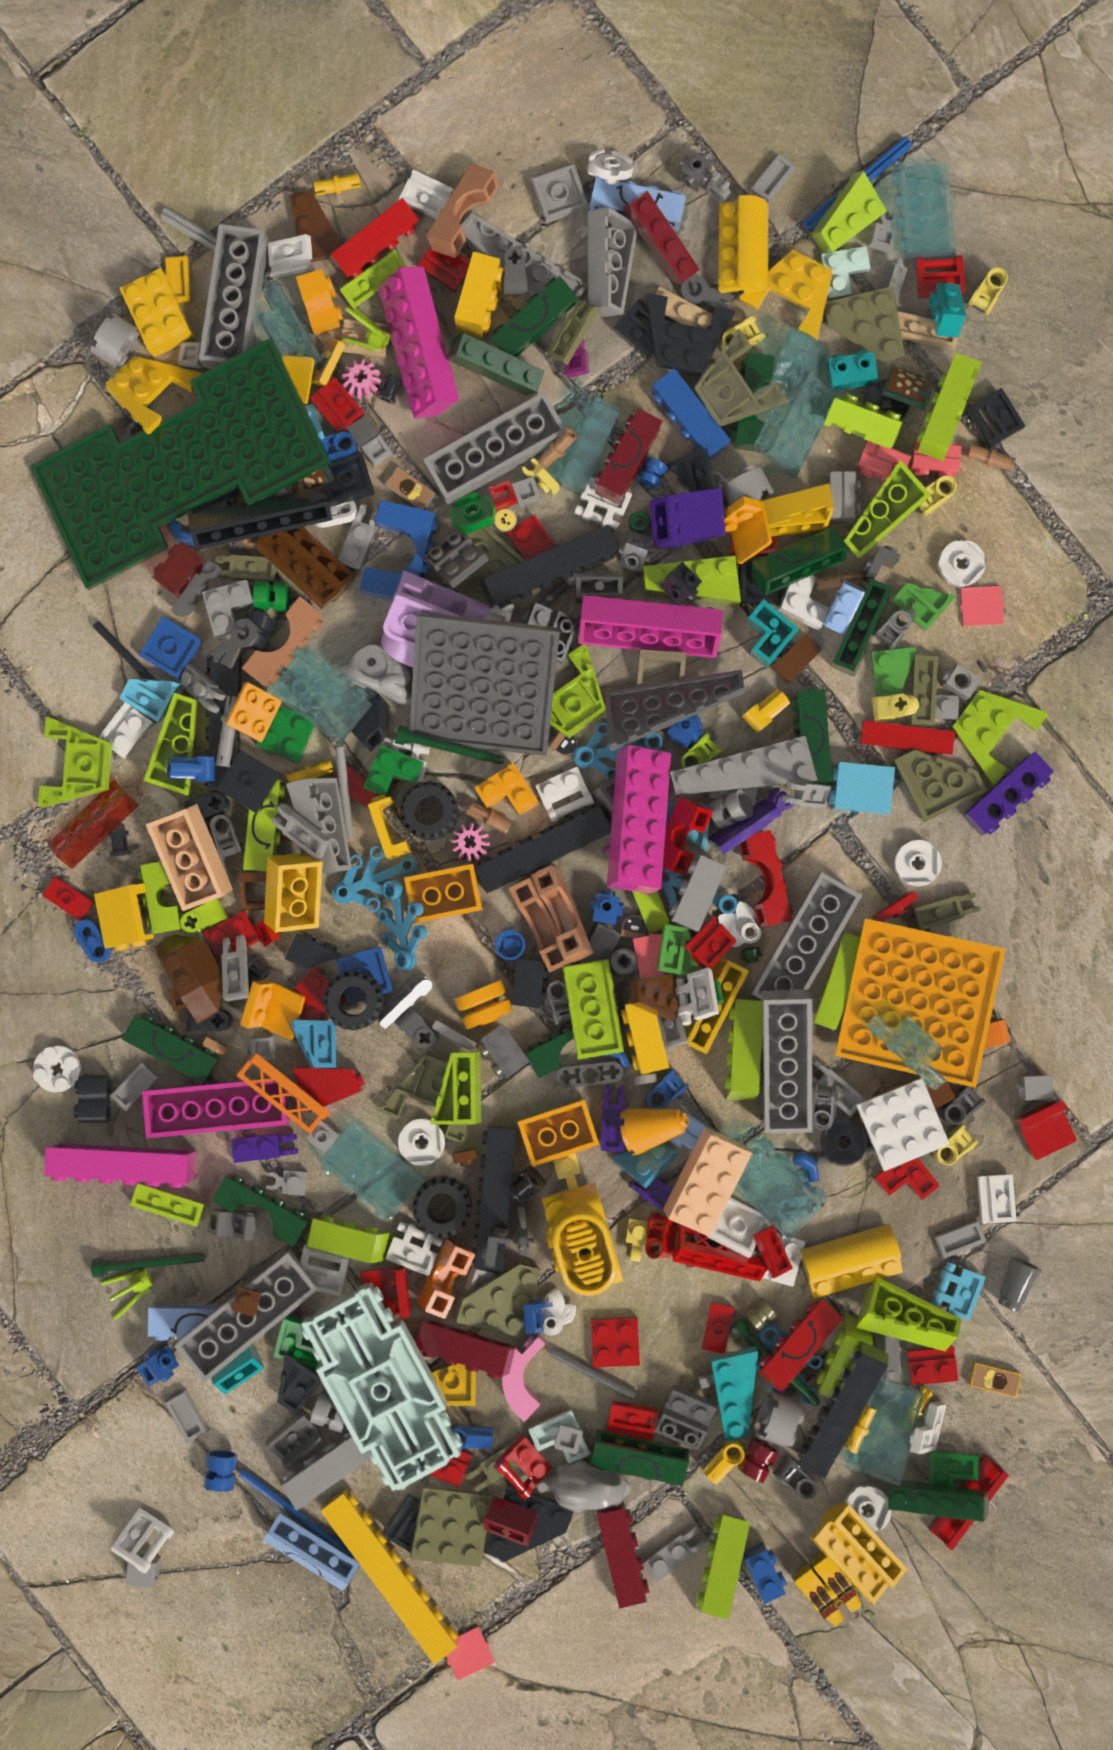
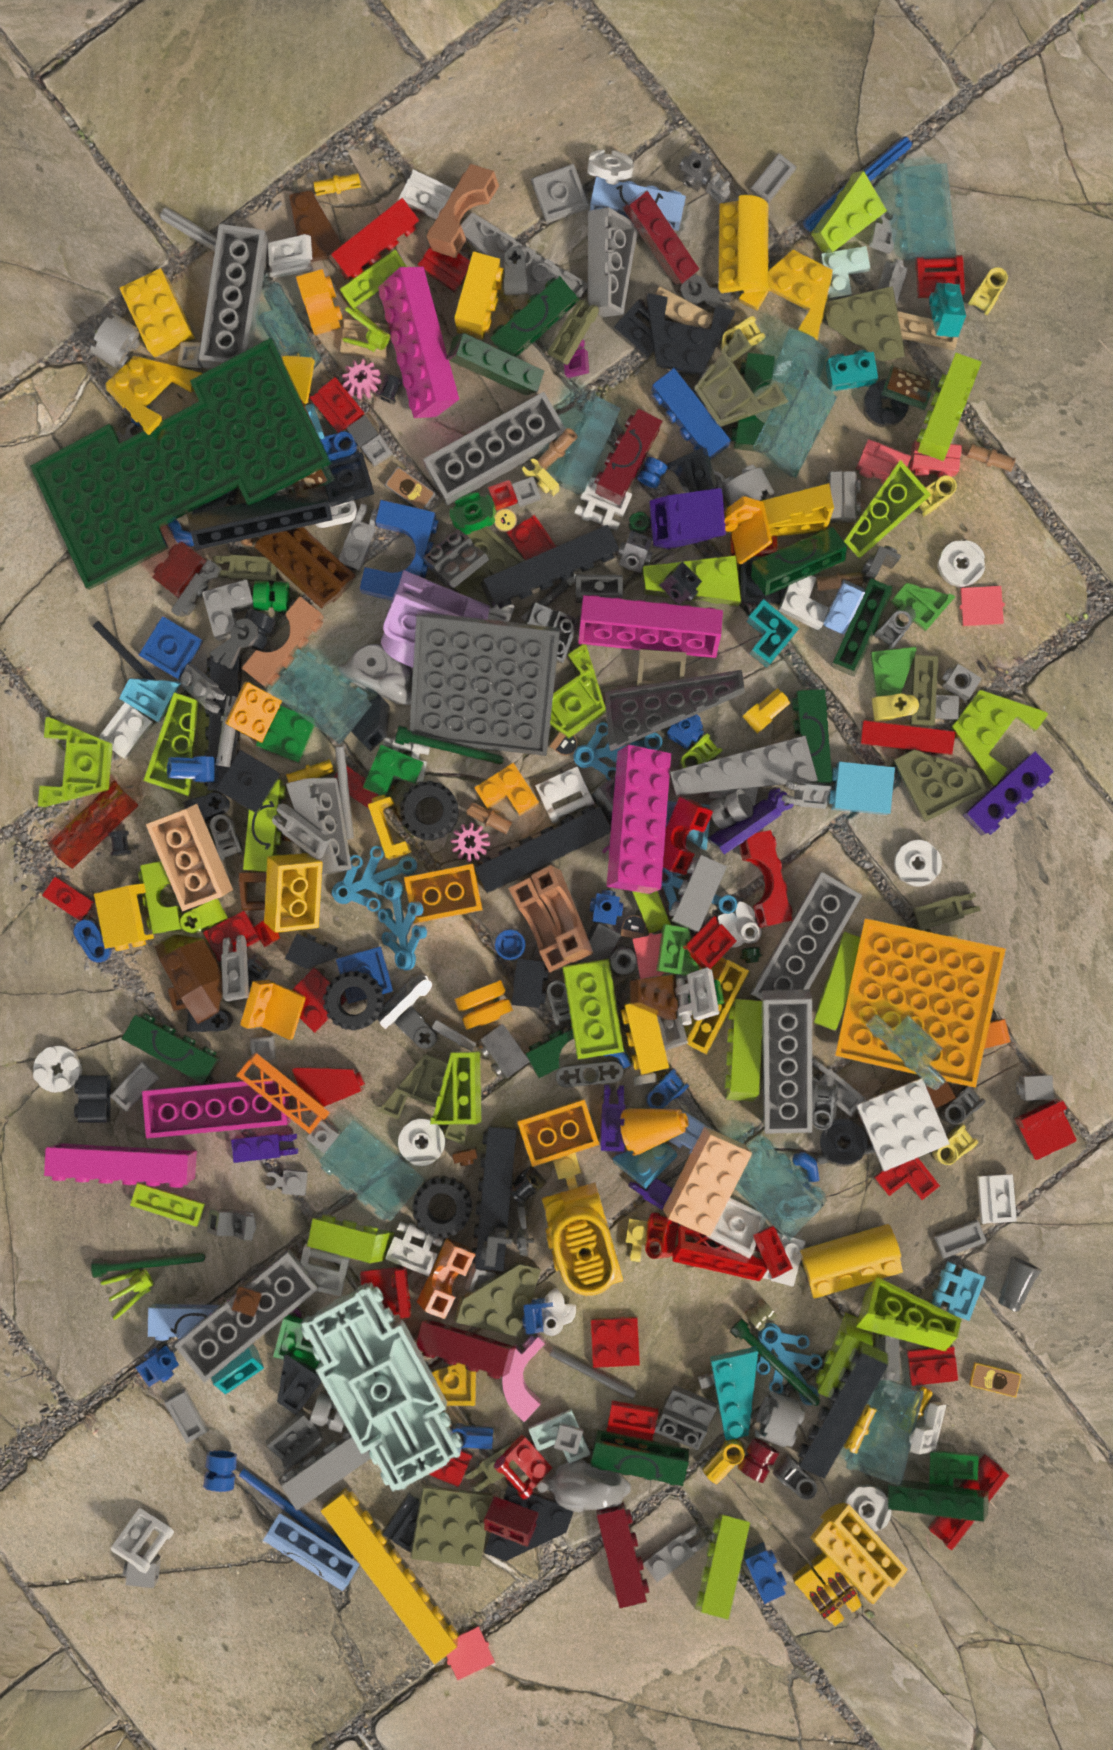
(178, 275): yellow tile -> none
(215, 1045): medium nougat tile -> none
(287, 1222): dark green arch -> none
(316, 1041): dark azure wing -> none
(330, 357): tile -> none
(717, 1327): red plate -> none
(797, 658): reddish brown slope -> none
(799, 1345): red brick -> none
(864, 420): lime wedge -> none
(896, 908): red plate -> none
(1001, 413): black plate -> none

